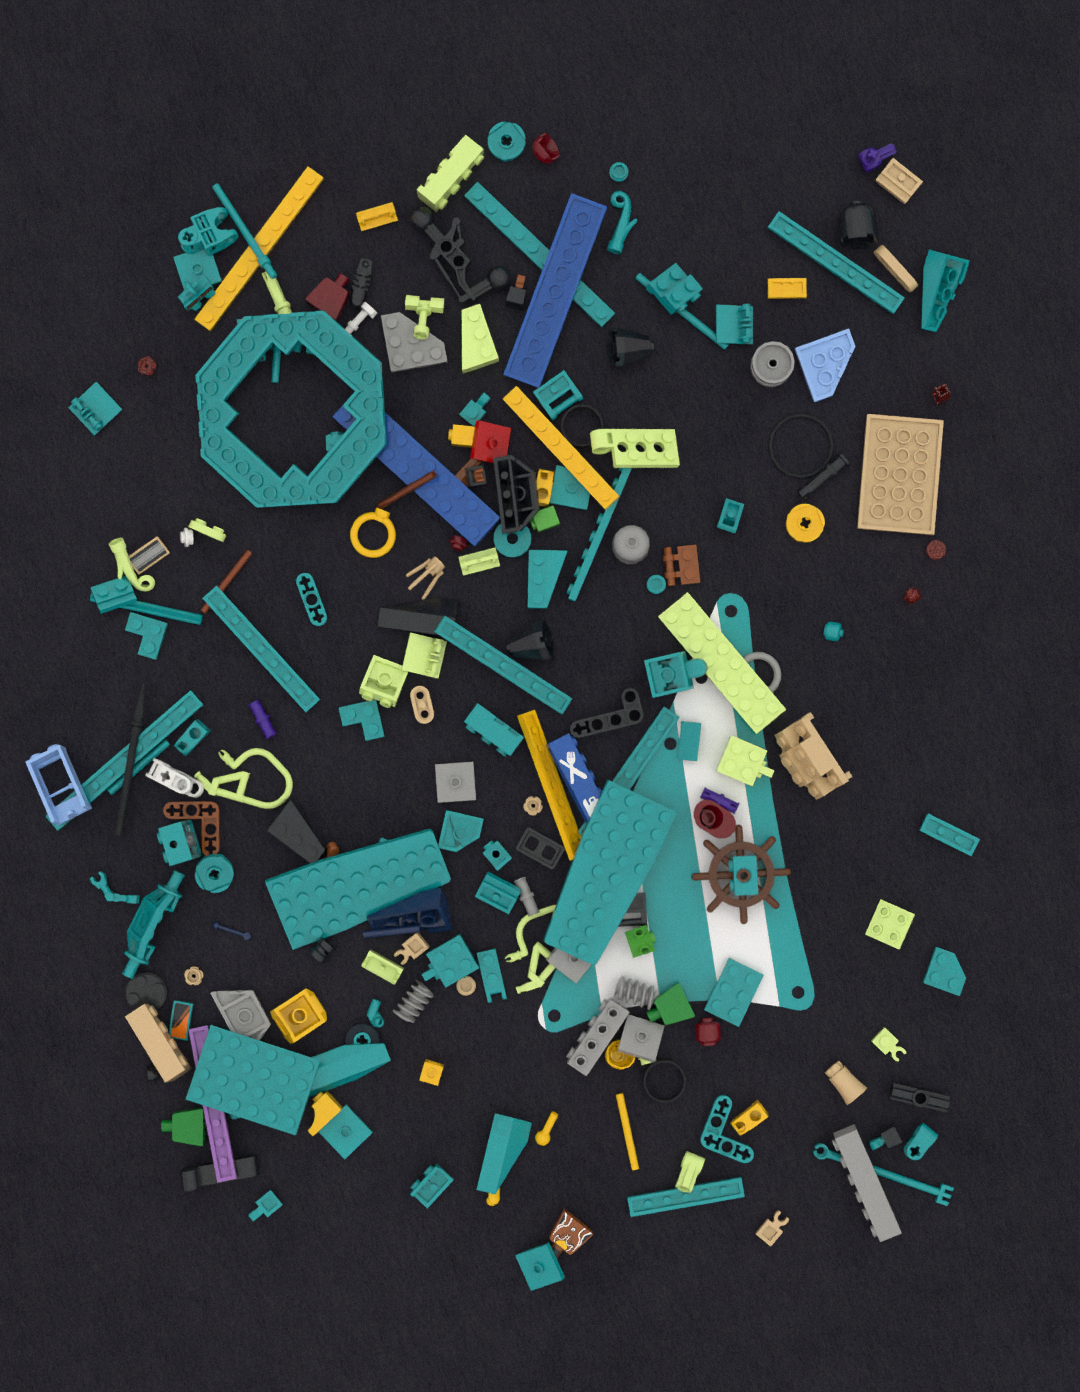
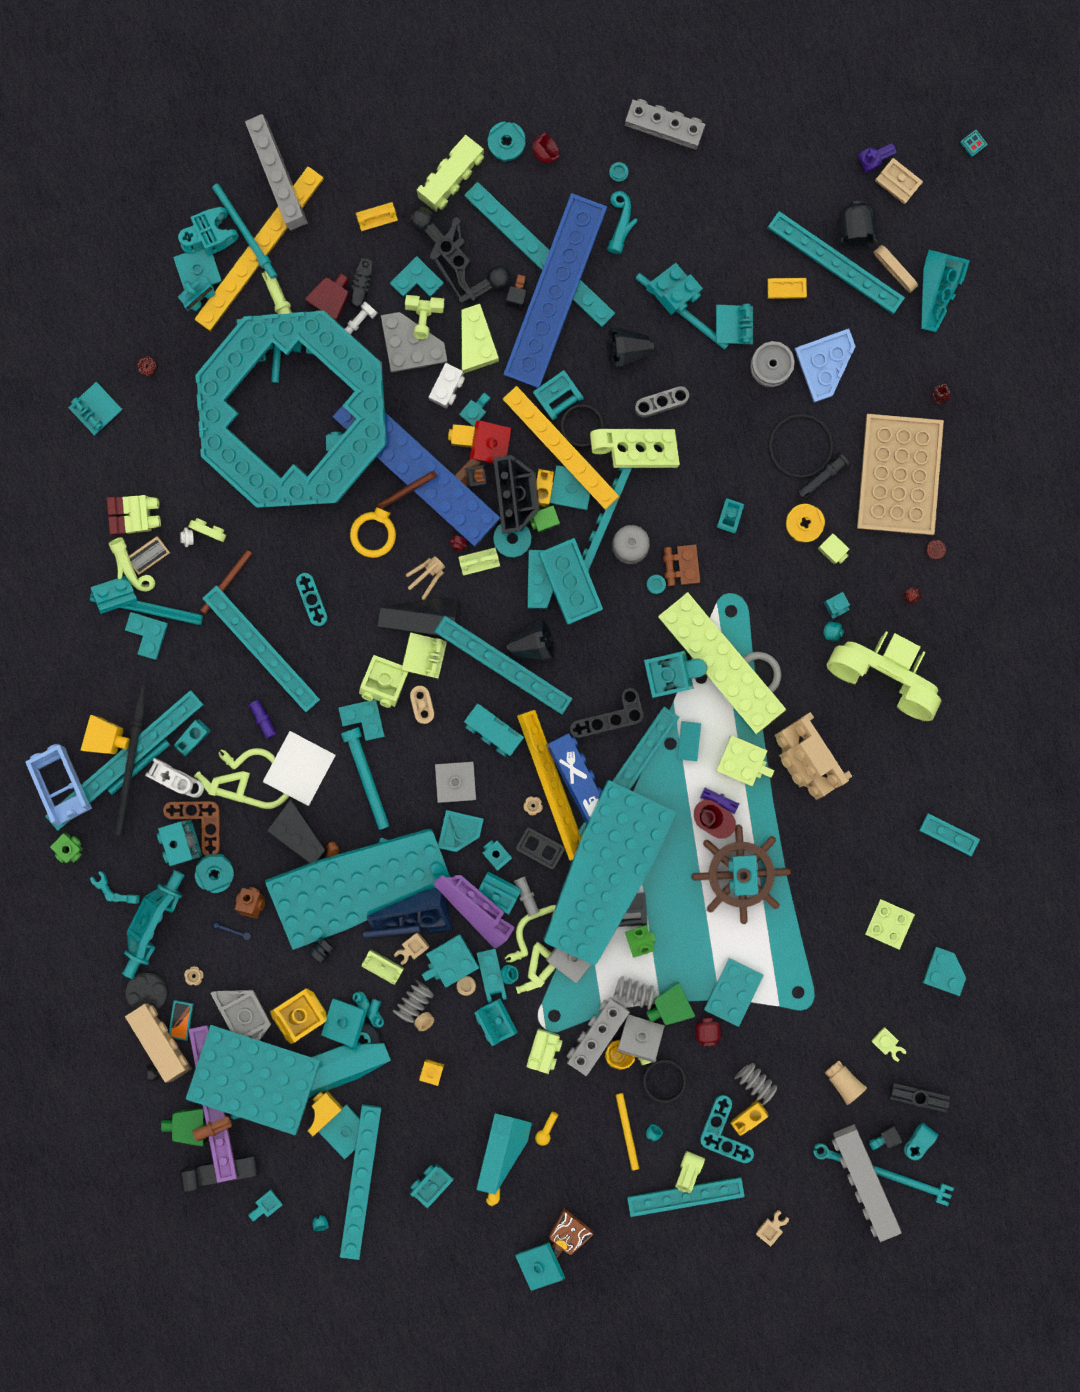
(60, 848): none -> bright green brick
(103, 737): none -> yellow torso
(139, 514): none -> yellowish green hips
(212, 1128): none -> dark orange axle
(250, 902): none -> dark orange brick
(276, 172): none -> light grey brick
(299, 768): none -> white sticker
(320, 1223): none -> teal hinge
(344, 1023): none -> teal plate
(352, 737): none -> teal piece
(360, 1182): none -> teal plate
(361, 1000): none -> teal arm
(416, 274): none -> teal plate
(424, 1021): none -> tan tile
(446, 385): none -> white brick
(475, 908): none -> medium lavender wedge
(495, 1022): none -> teal bracket
(509, 974): none -> teal plate
(543, 1051): none -> yellowish green brick
(570, 581): none -> teal plate
(654, 408): none -> light grey beam
(654, 1132): none -> teal hinge
(665, 124): none -> light grey brick
(757, 1083): none -> light grey piece
(834, 549): none -> yellowish green brick
(837, 605): none -> teal brick
(918, 696): none -> yellowish green piece
(973, 143): none -> teal tile

